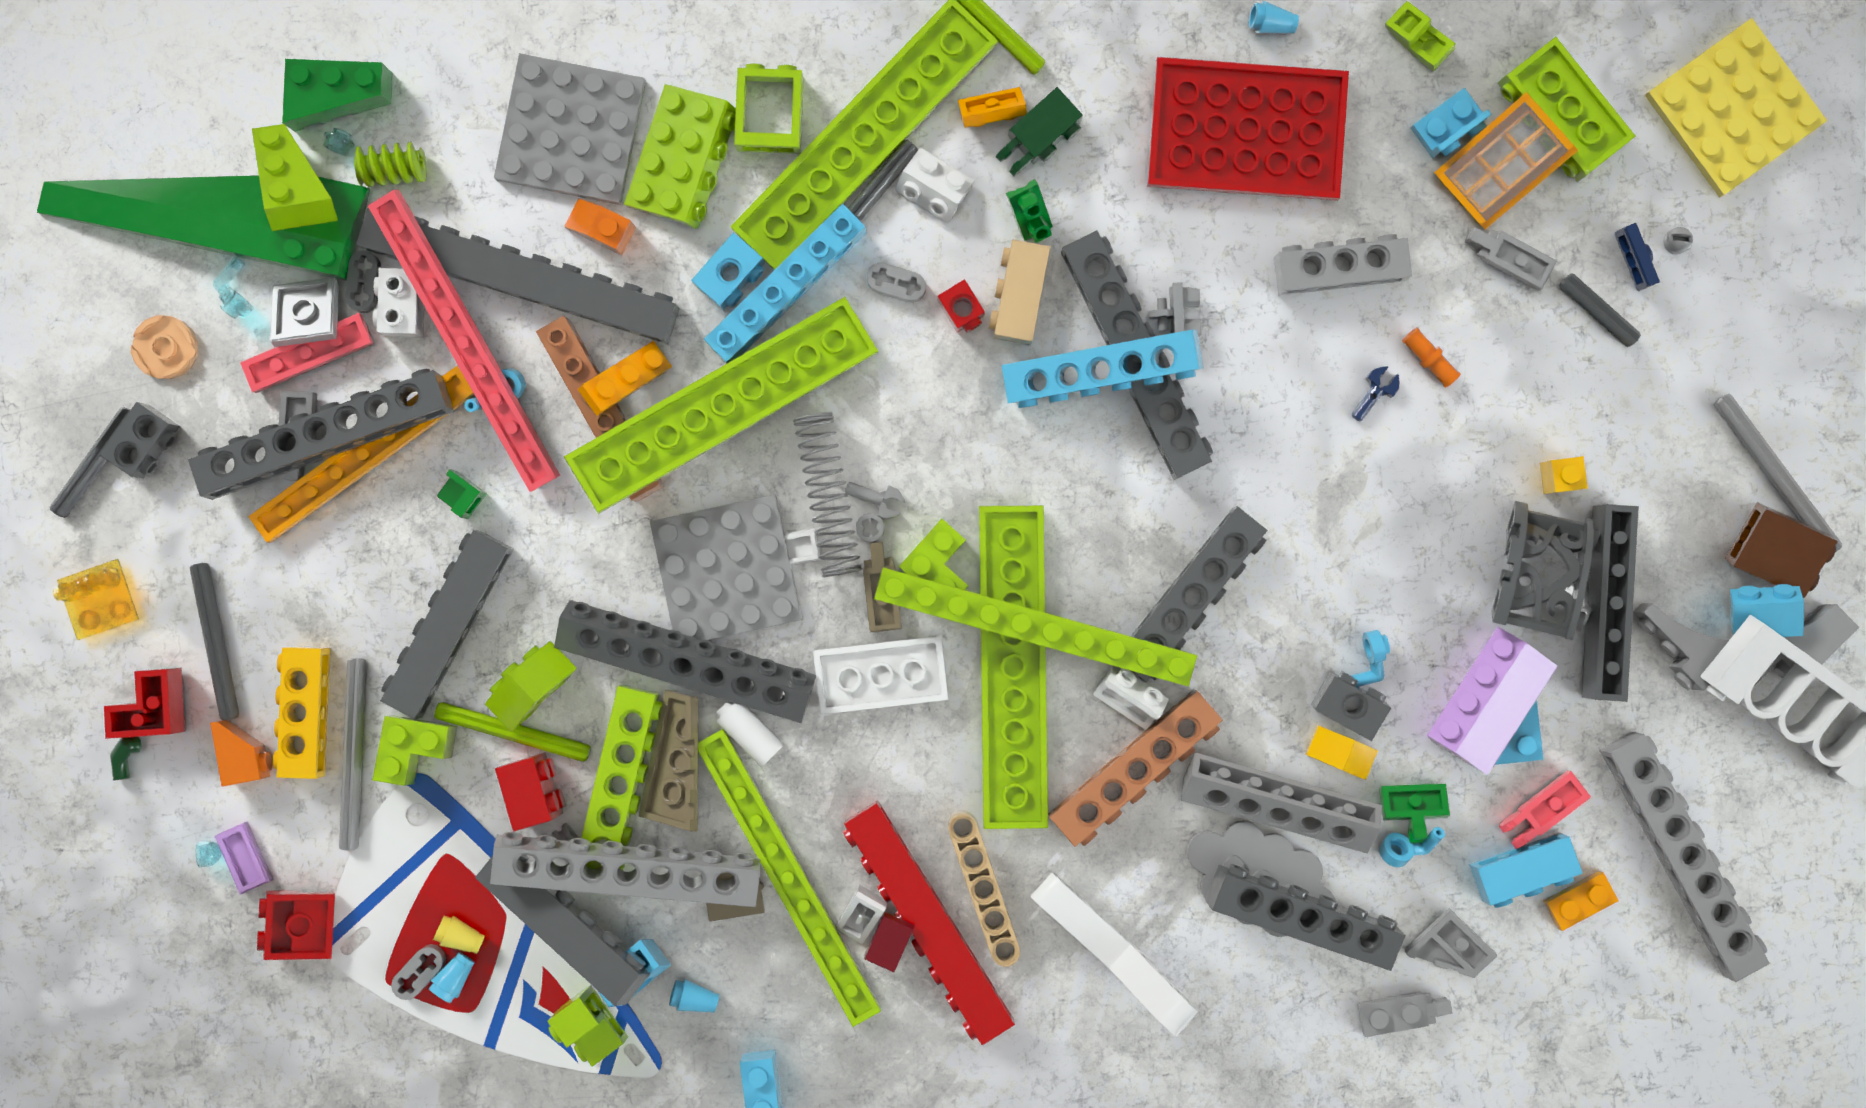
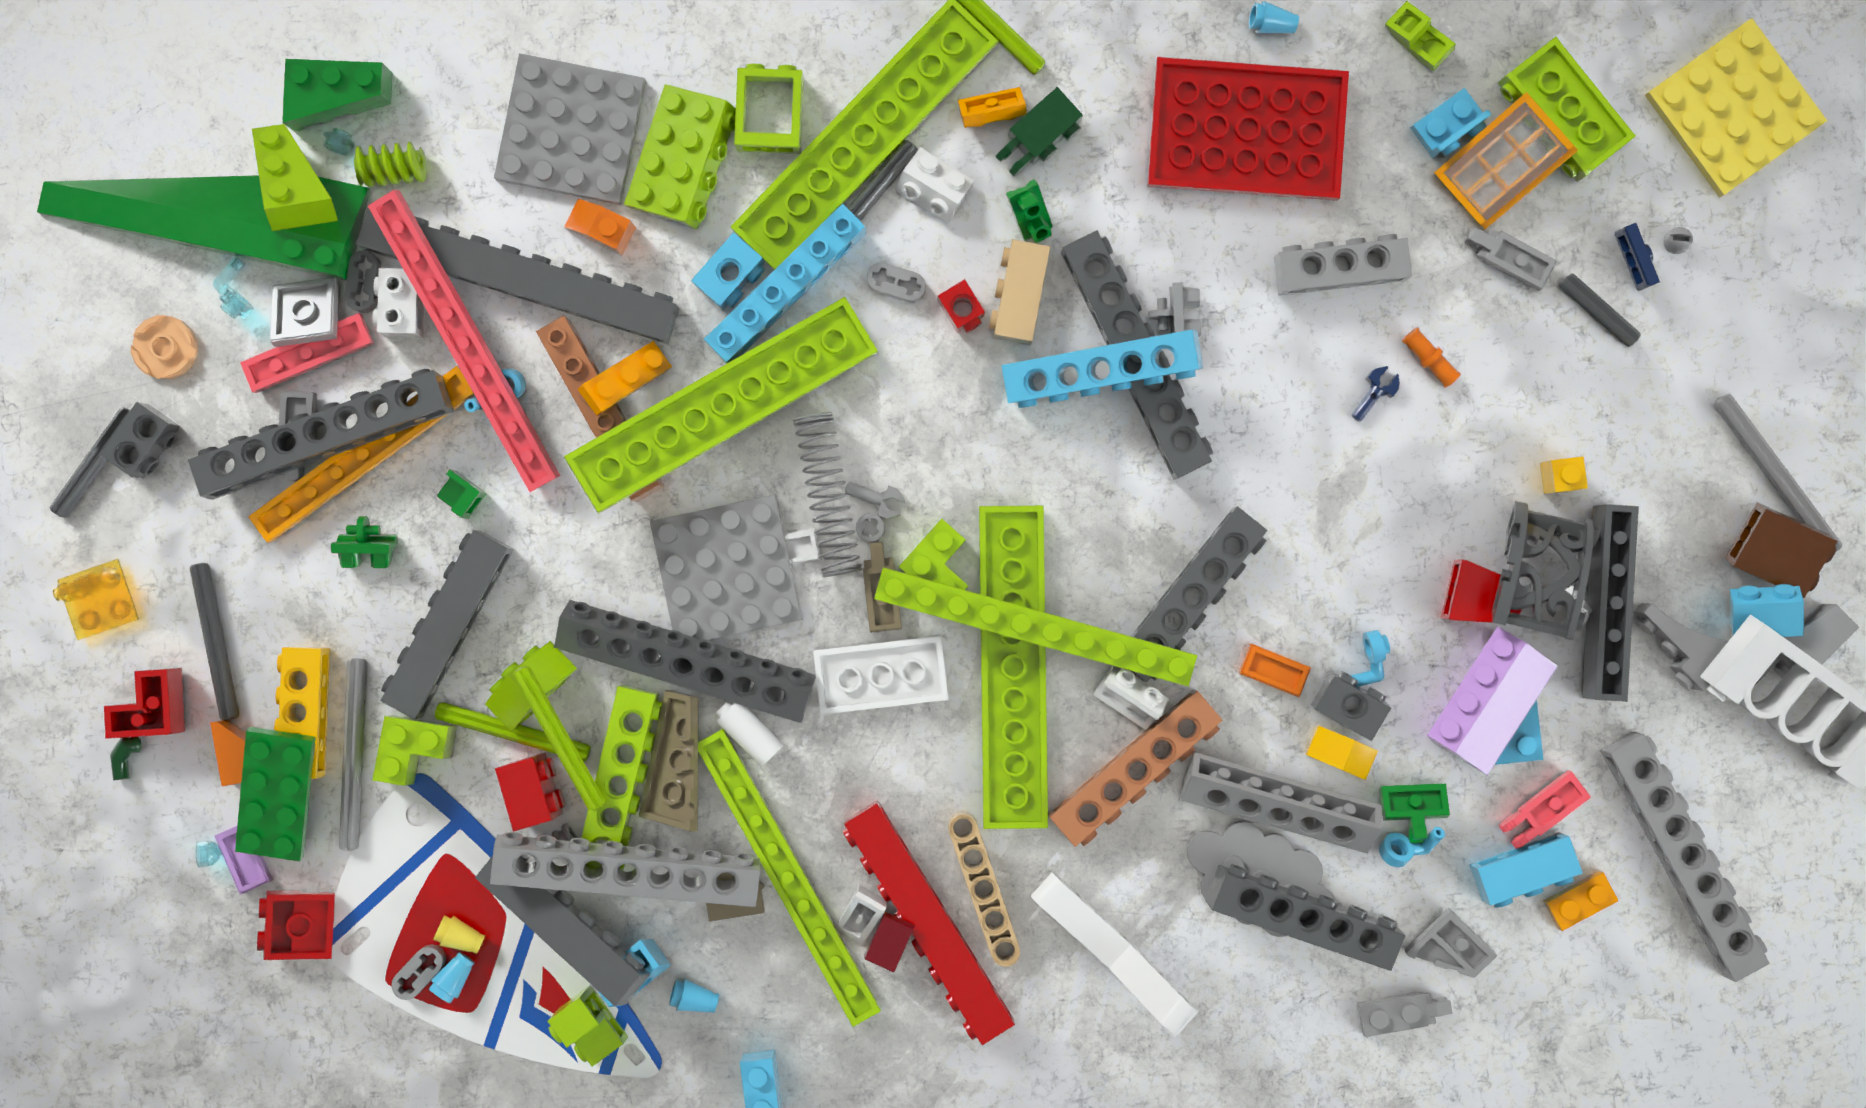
(275, 793): none -> green plate
(364, 540): none -> green hips
(558, 737): none -> lime axle
(1274, 670): none -> orange tile
(1471, 593): none -> red torso

